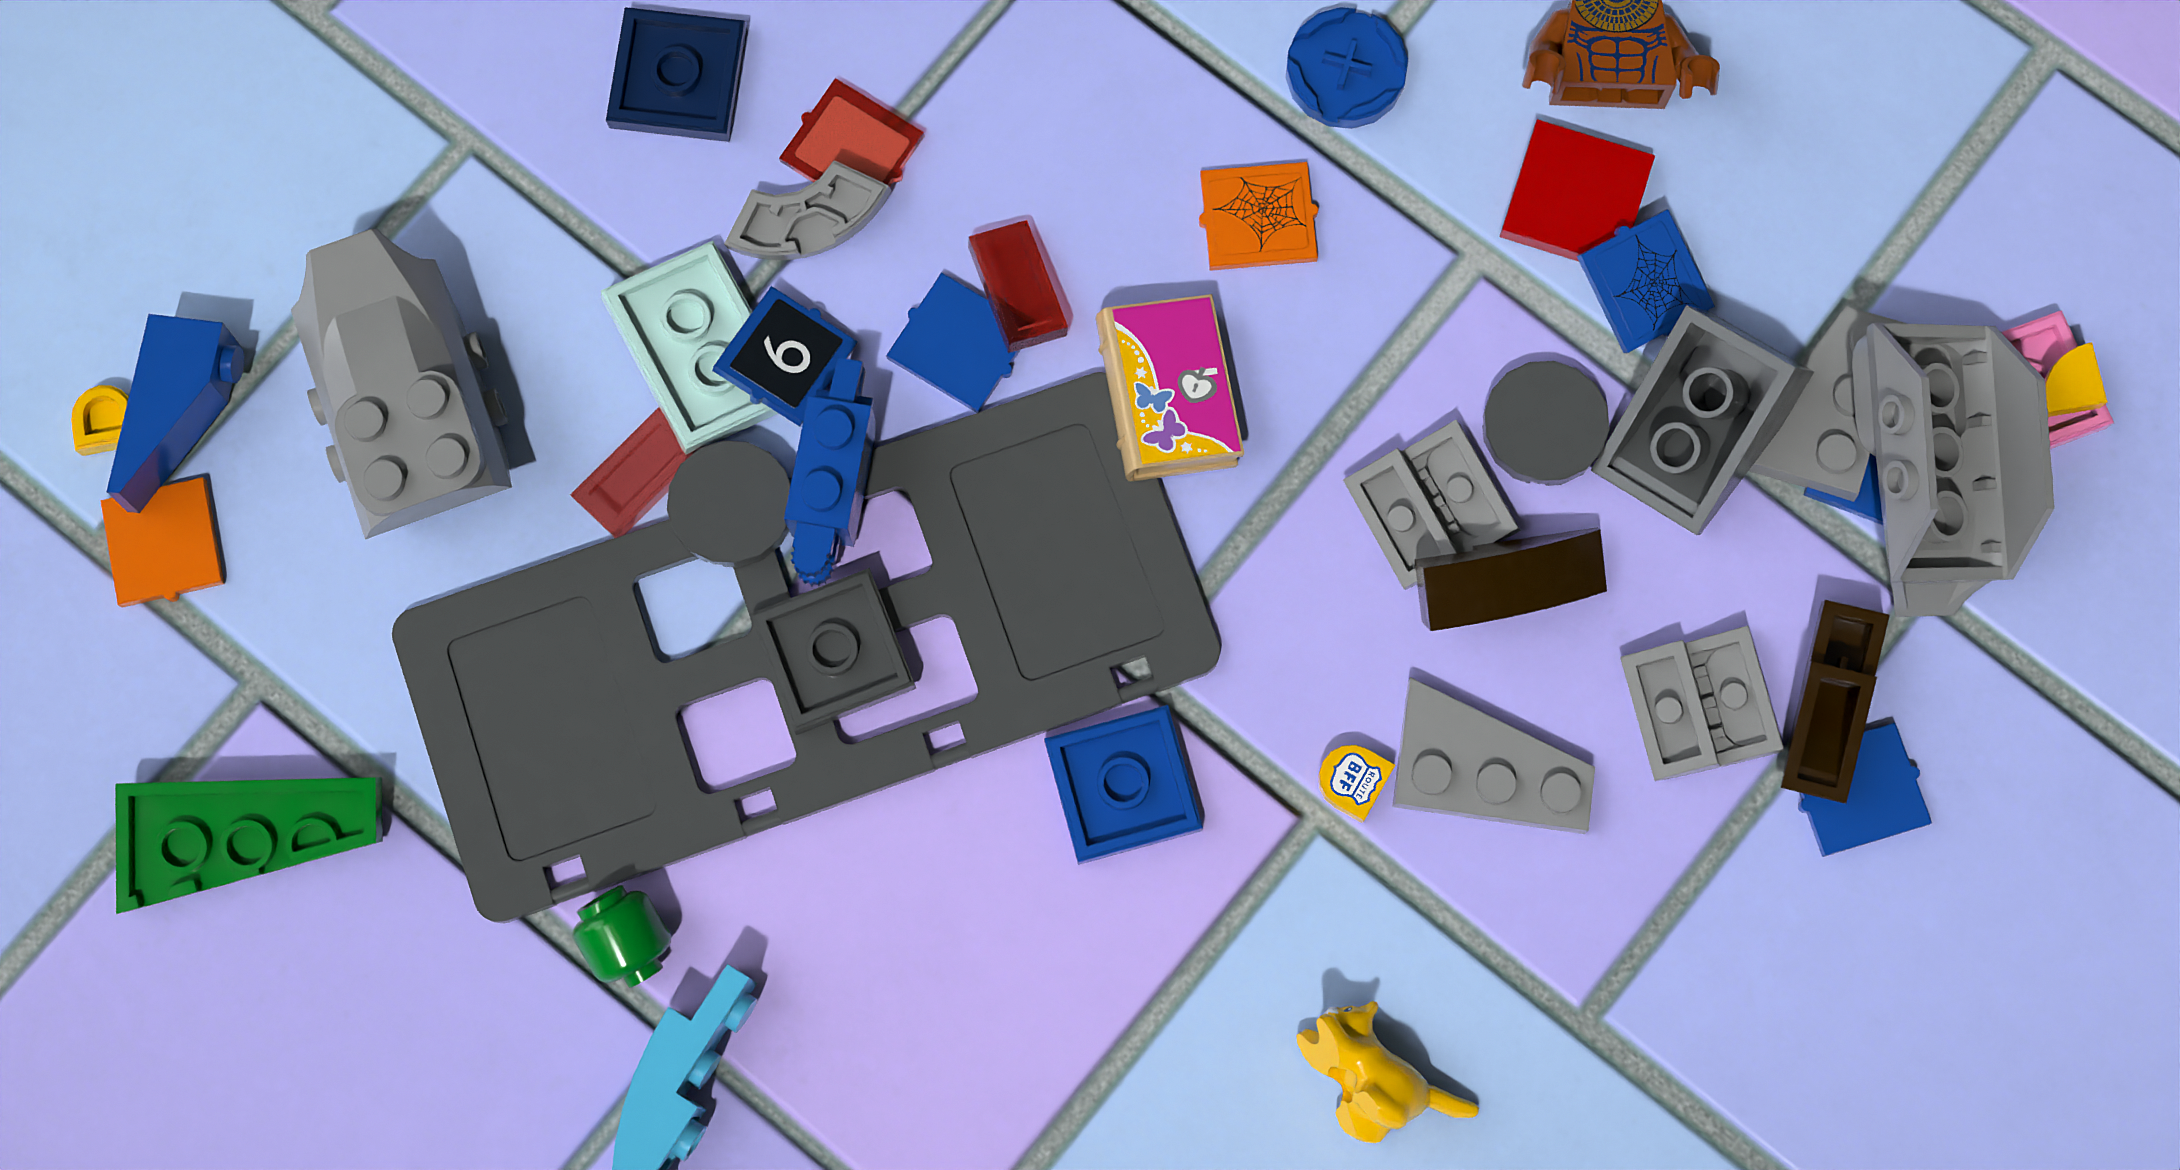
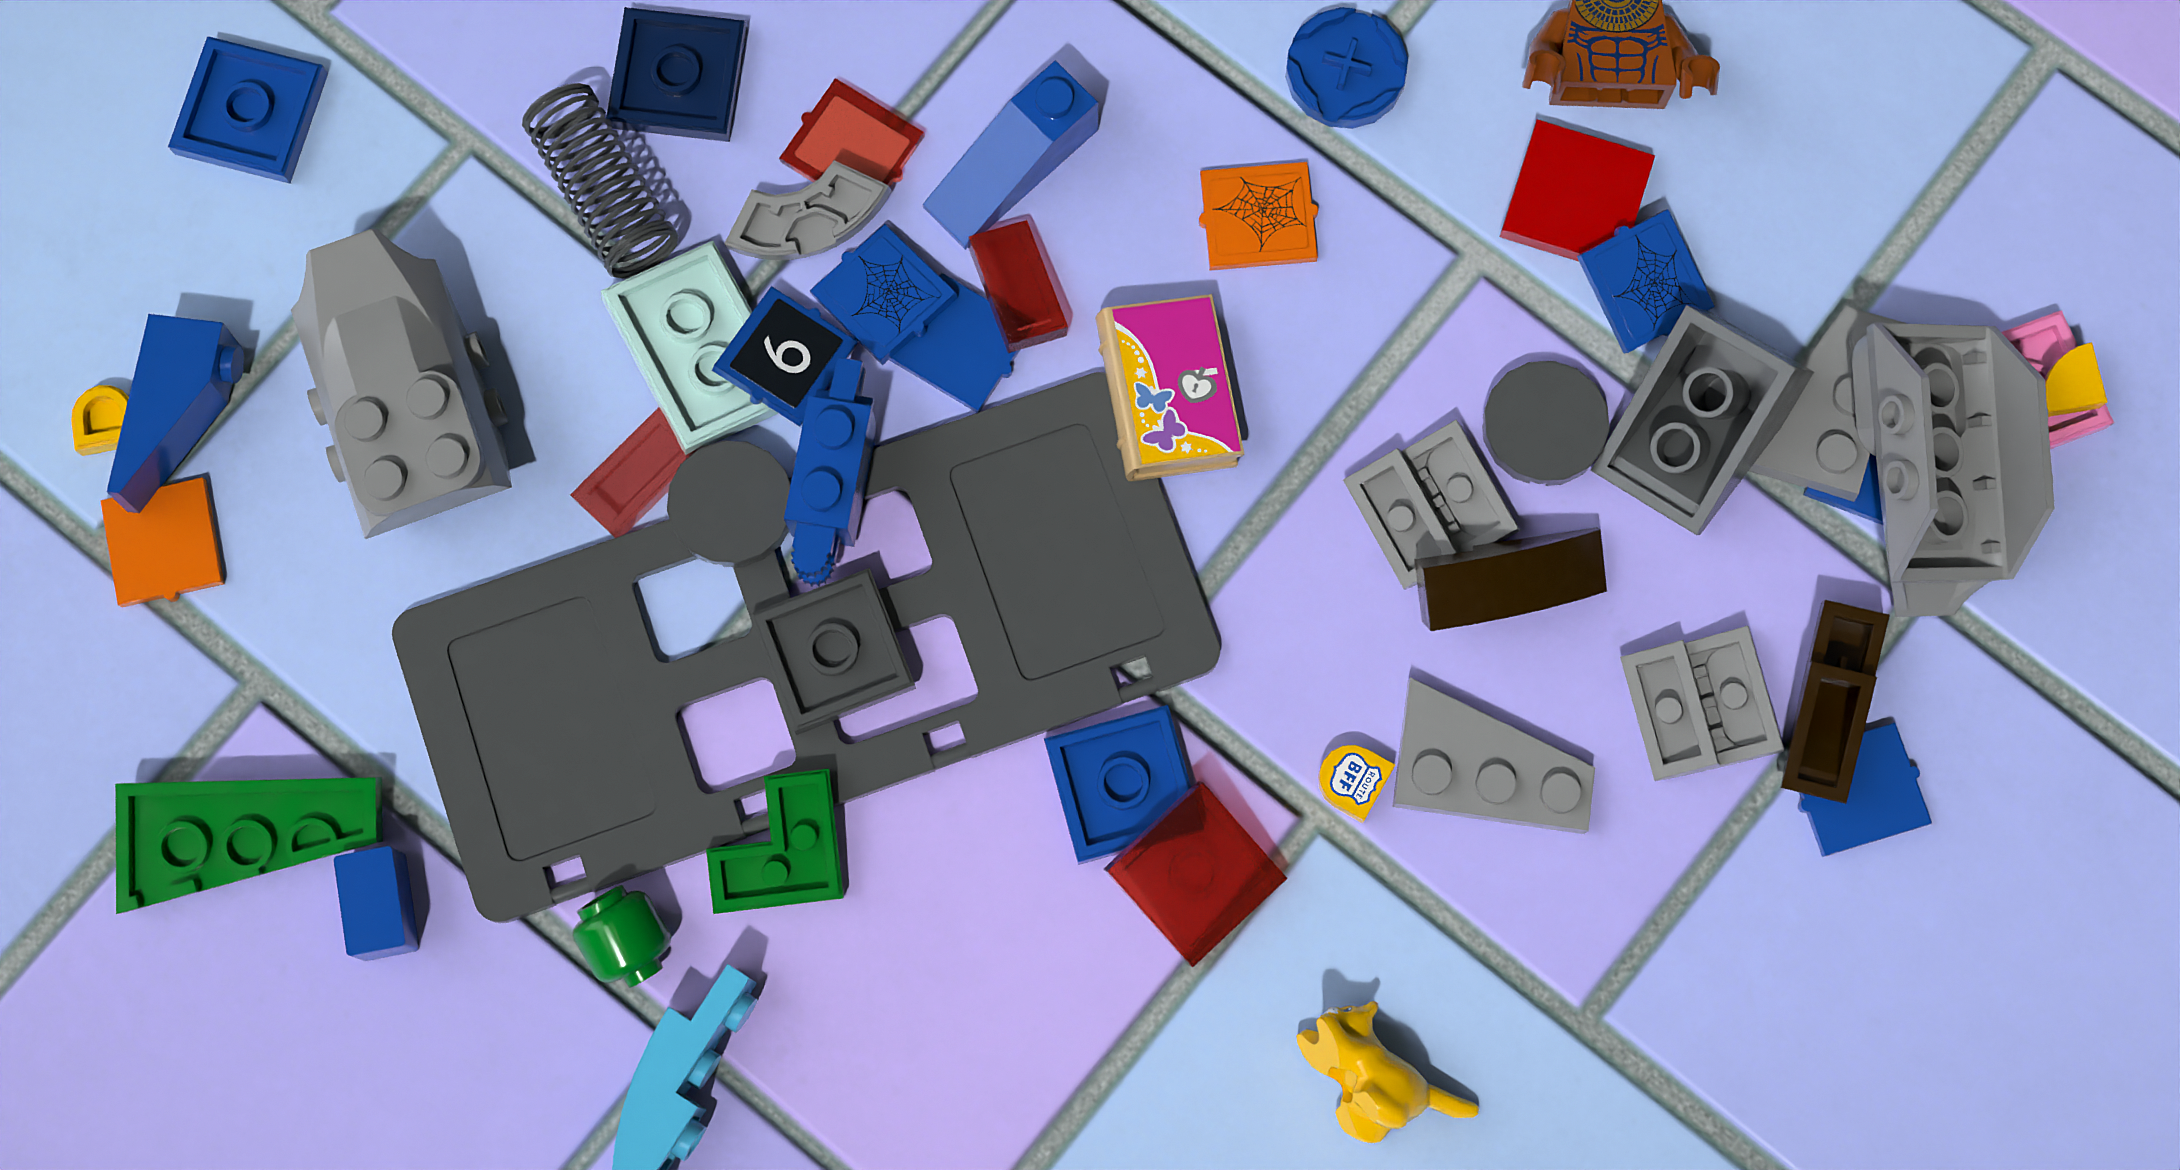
(248, 109): none -> blue tile
(376, 903): none -> blue piece
(633, 234): none -> dark grey piece
(799, 860): none -> green tile
(883, 294): none -> blue piece
(1014, 153): none -> slope
(1195, 873): none -> clear red tile

